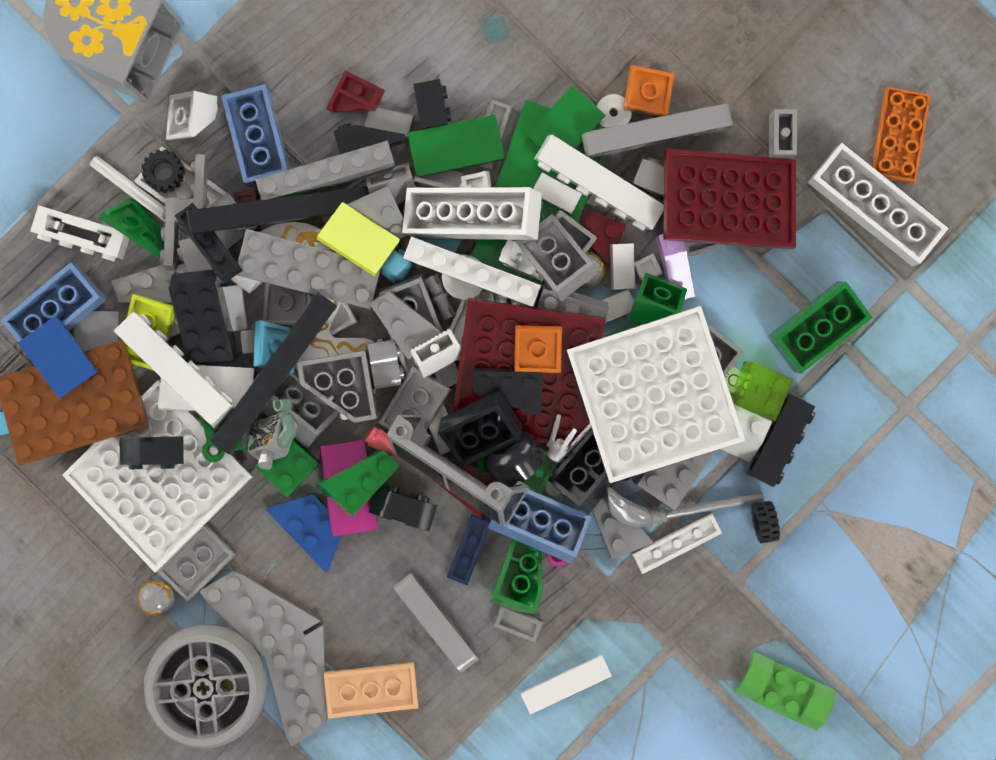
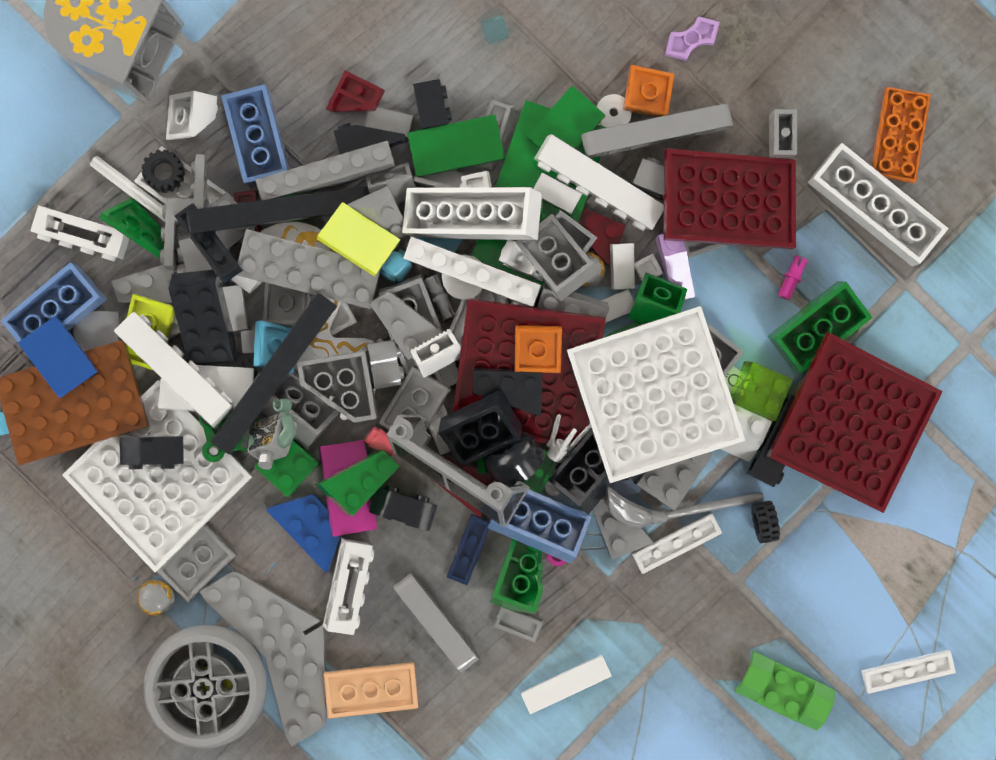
(358, 555): none -> white brick
(682, 43): none -> lavender tile
(792, 278): none -> dark pink axle
(854, 422): none -> dark red plate
(908, 671): none -> white tile

